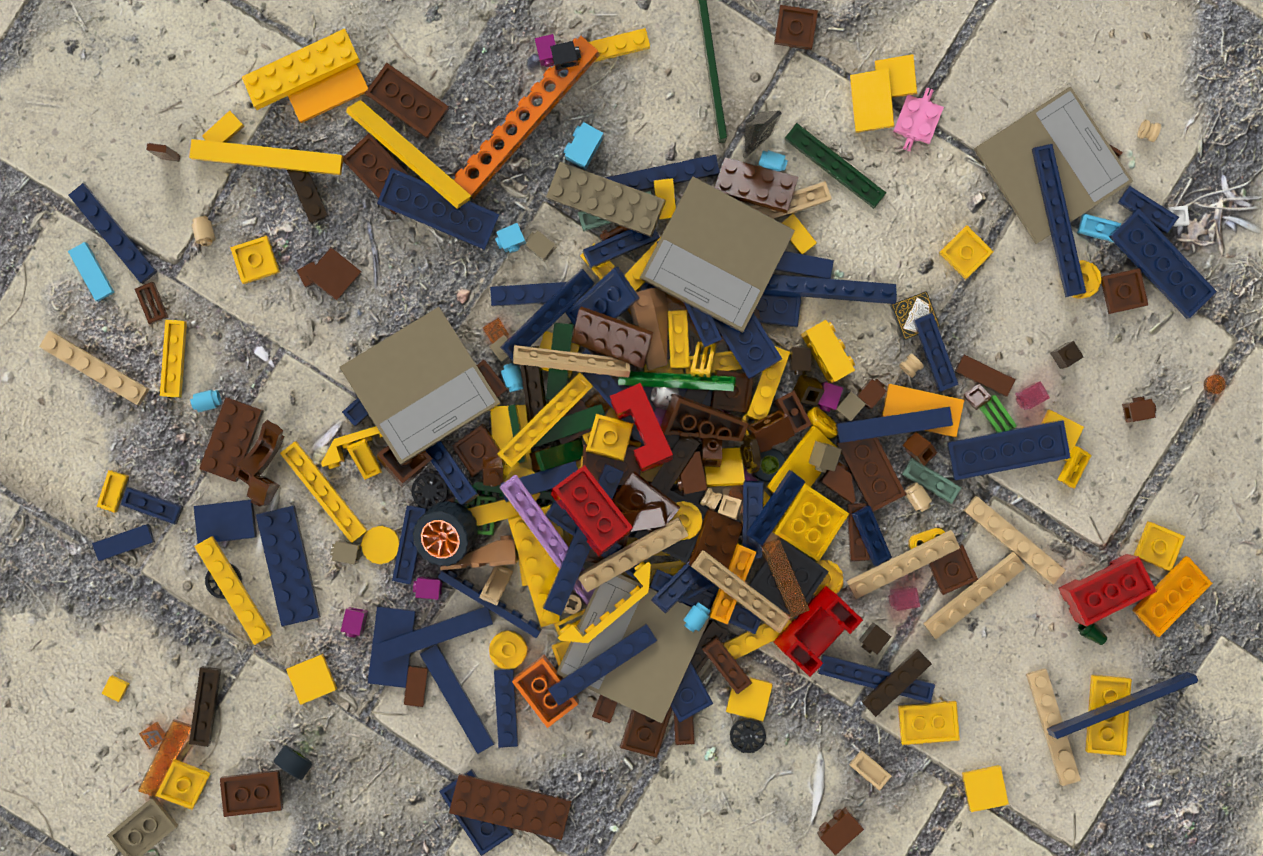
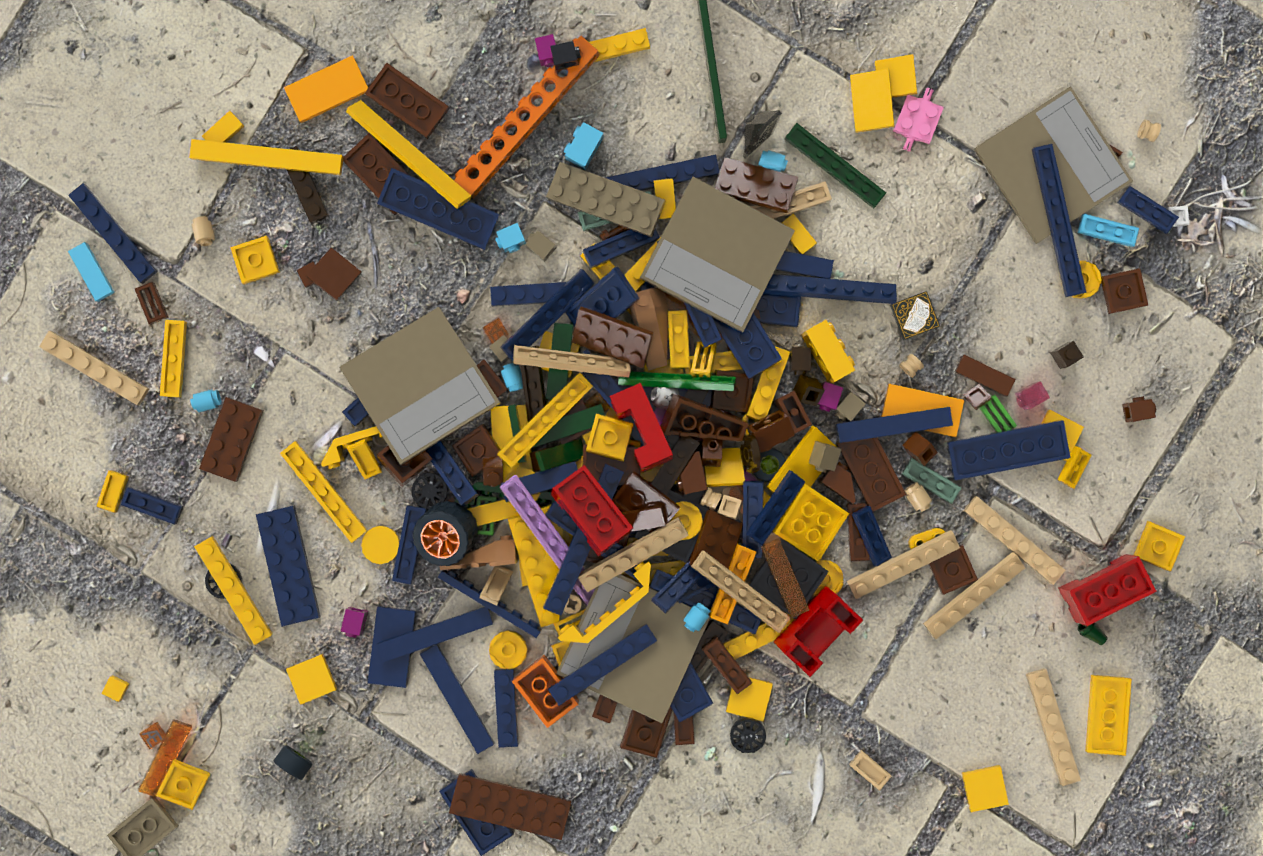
(123, 542): dark blue tile -> none
(163, 152): reddish brown tile -> none
(205, 706): dark brown plate -> none
(225, 521): dark blue tile -> none
(251, 793): reddish brown plate -> none
(262, 452): reddish brown arch -> none
(262, 490): reddish brown slope -> none
(300, 69): yellow plate -> none
(346, 552): dark tan brick -> none
(416, 686): reddish brown tile -> none
(428, 587): magenta brick -> none
(795, 27): reddish brown plate -> none
(822, 422): yellow plate -> none
(839, 830): reddish brown brick -> none
(871, 392): reddish brown brick -> none
(871, 677): dark blue plate -> none
(874, 639): dark brown brick -> none
(896, 682): dark brown plate -> none
(904, 598): clear pink brick -> none
(928, 722): yellow tile -> none
(935, 352): dark blue plate -> none
(966, 252): yellow tile -> none
(1122, 705): dark blue tile -> none
(1162, 263): dark blue plate -> none
(1173, 596): light orange tile -> none
(1214, 384): clear orange tile -> none

